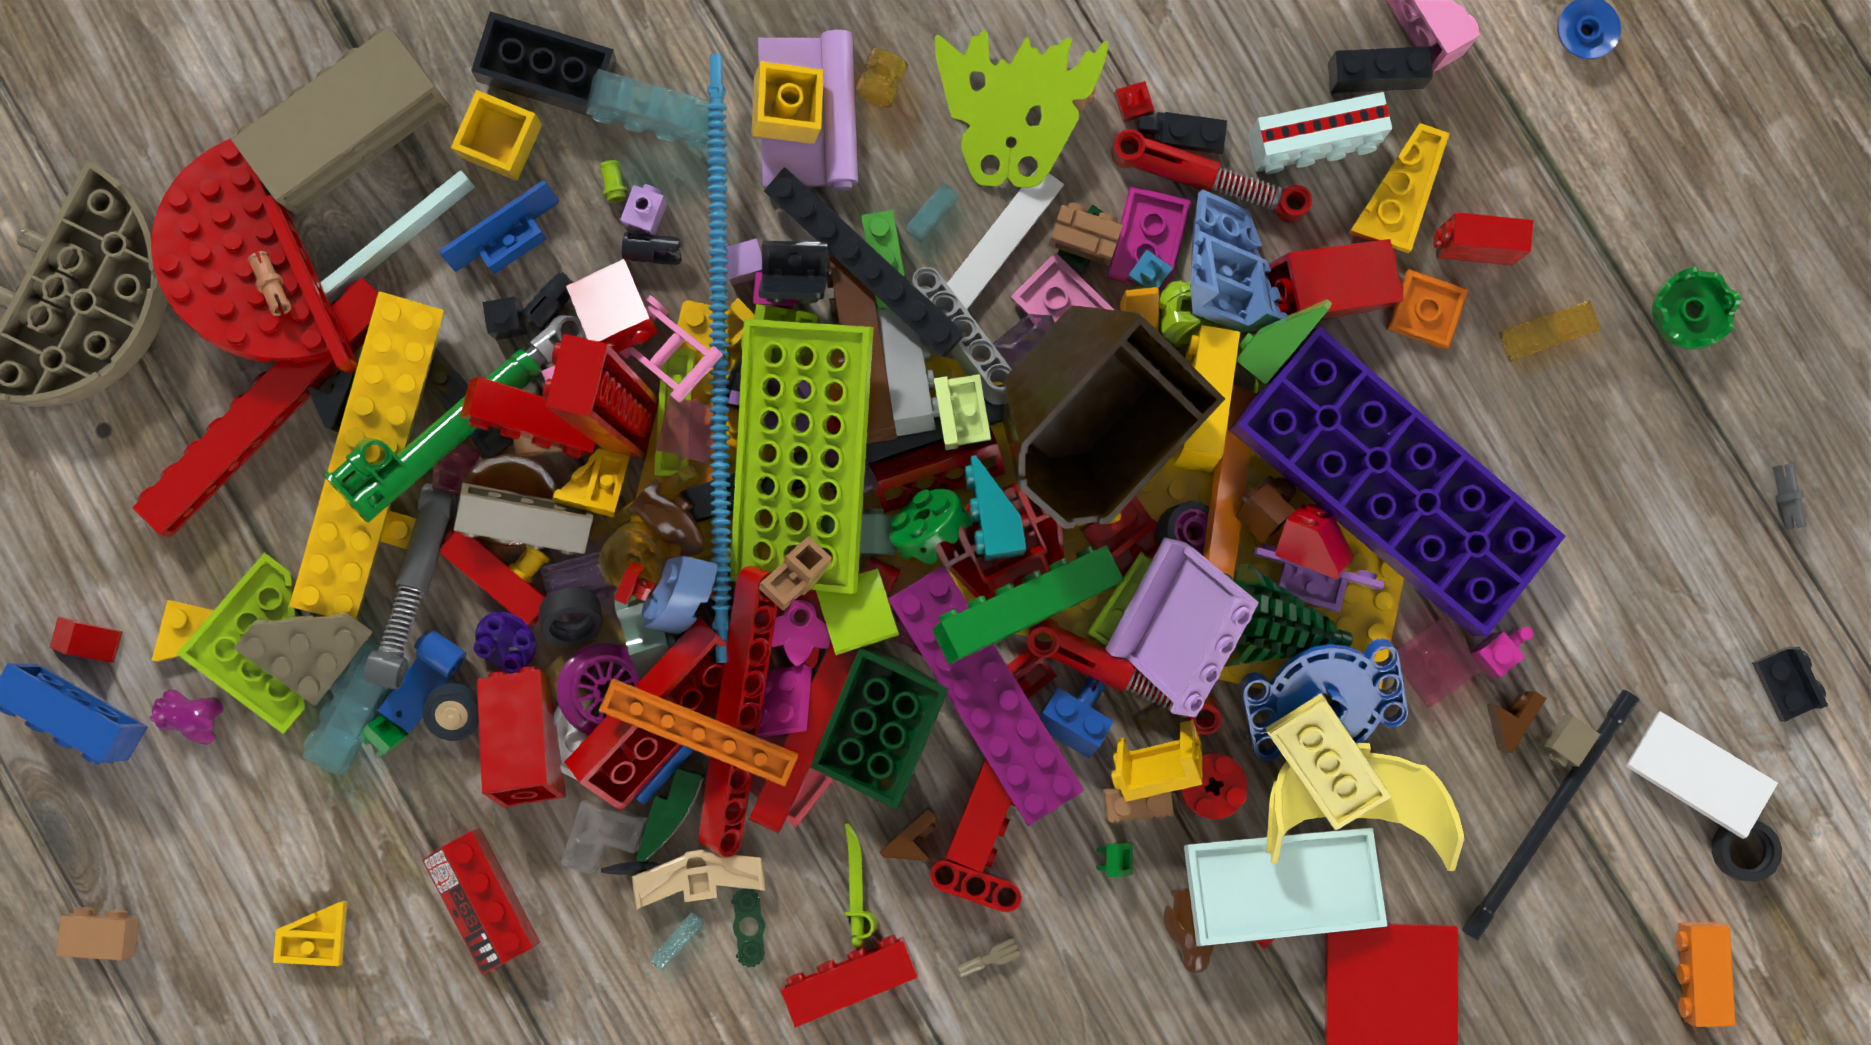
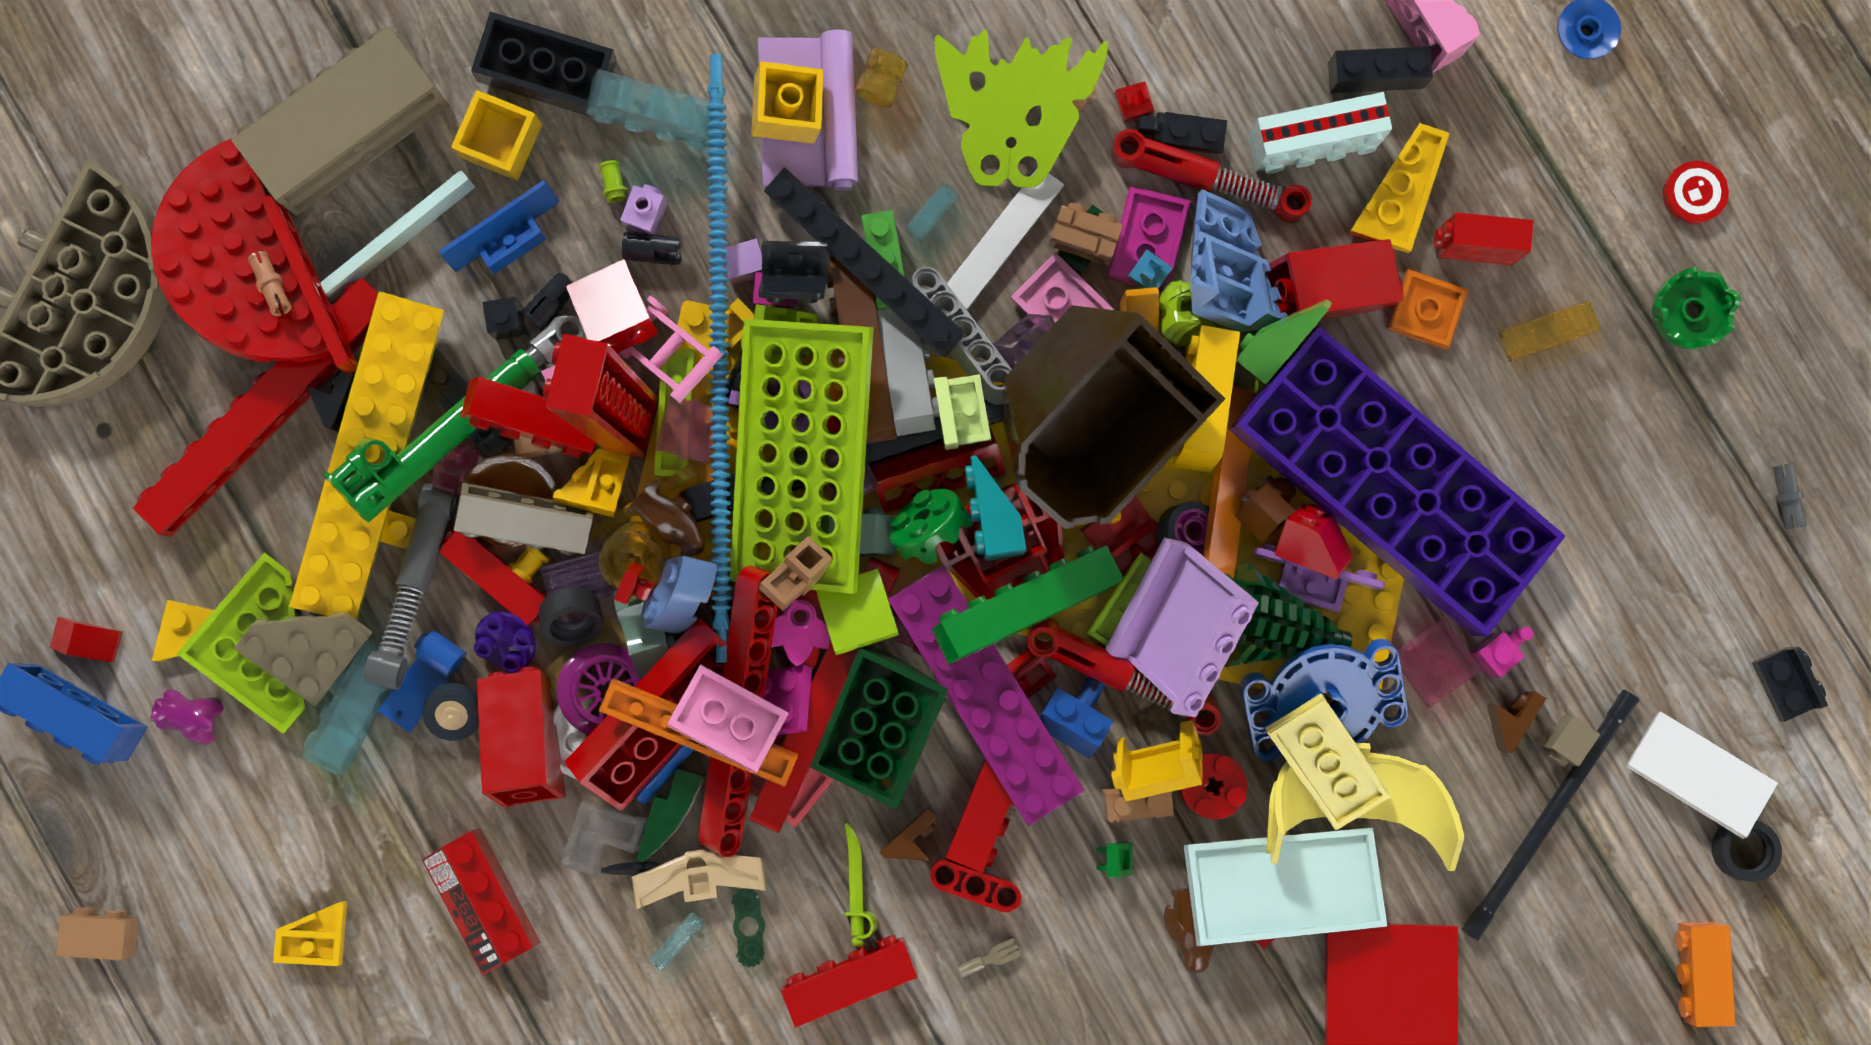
(384, 735): green tile -> none
(727, 719): none -> bright pink plate
(1695, 192): none -> red tile

